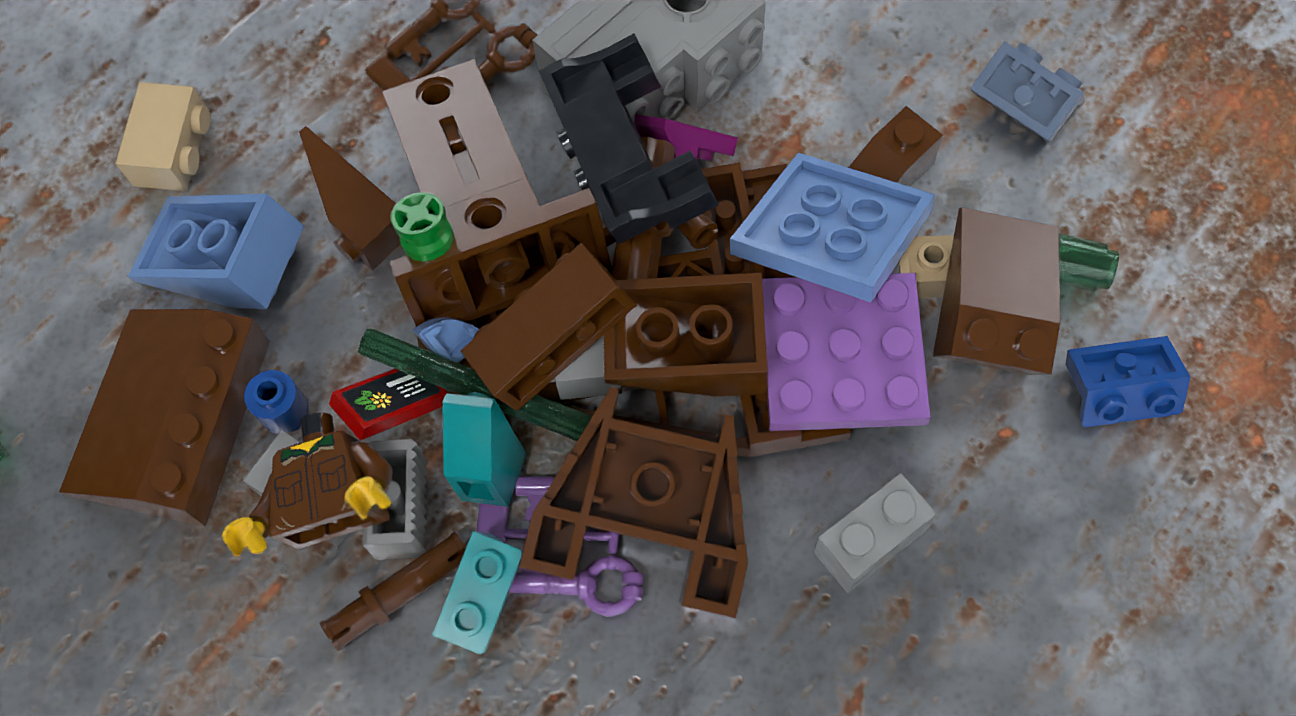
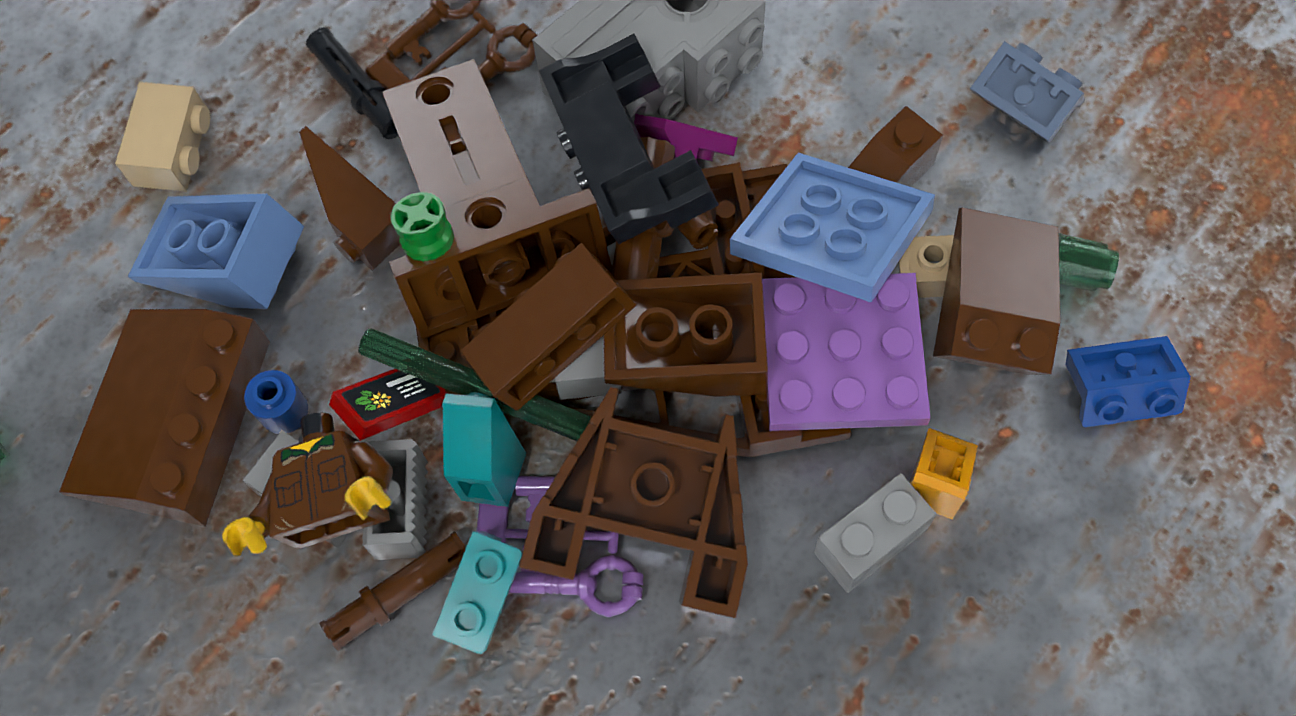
(328, 51): none -> black pin
(446, 336): medium blue tile -> none
(944, 472): none -> light orange slope

